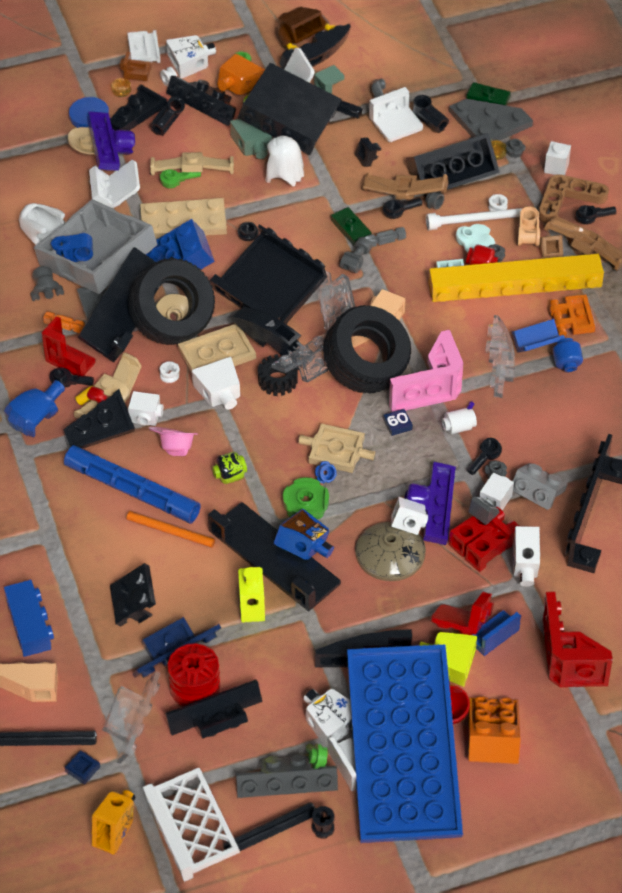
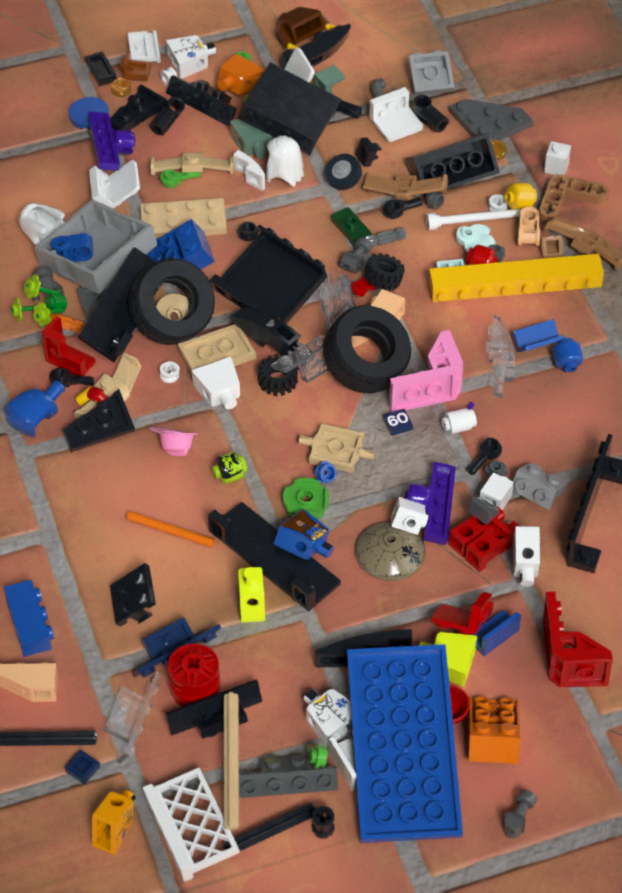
(53, 303): none -> plant
(81, 140): tan dish -> none
(100, 68): none -> black tile
(132, 484): blue piece -> none
(145, 408): white brick -> none
(231, 761): none -> tan axle
(247, 166): none -> white slope
(343, 171): none -> black wheel
(361, 287): none -> red piece
(384, 271): none -> black tyre
(430, 72): none -> light grey plate
(488, 94): dark green plate -> none
(515, 148): dark grey plate -> none
(515, 821): none -> dark grey leg
(520, 196): none -> yellow head
(579, 315): orange plate -> none
(588, 214): black plate -> none

